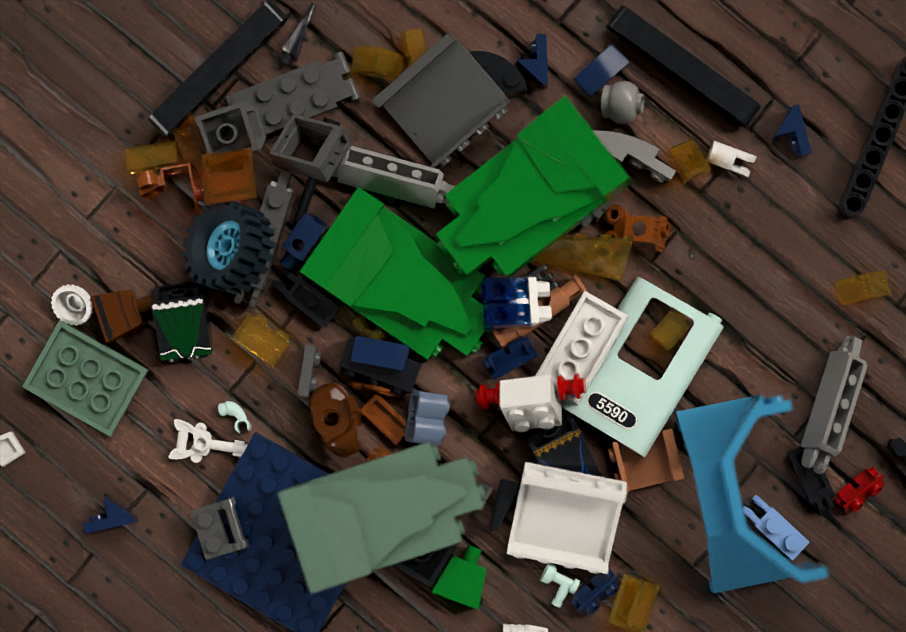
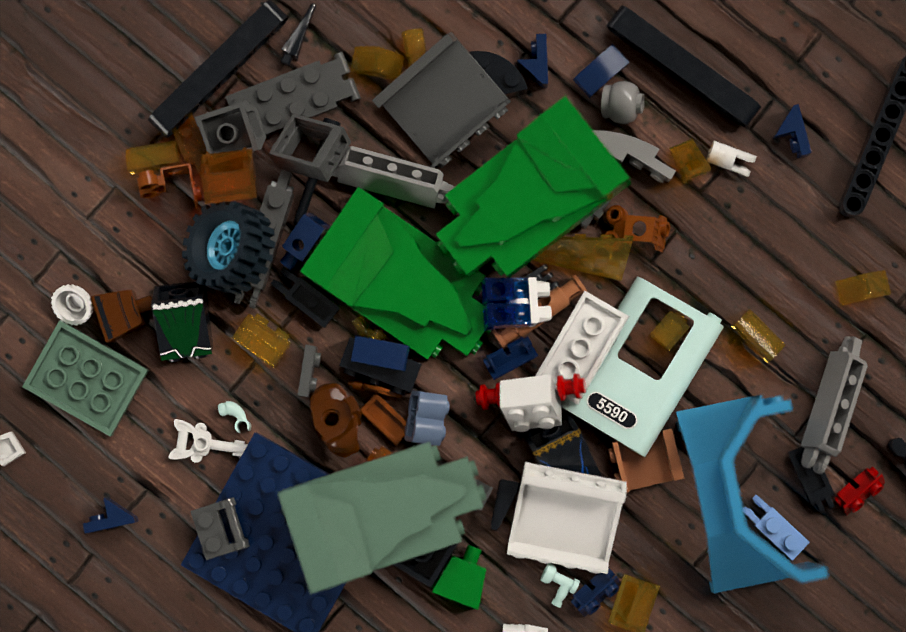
(758, 335): none -> clear yellow brick

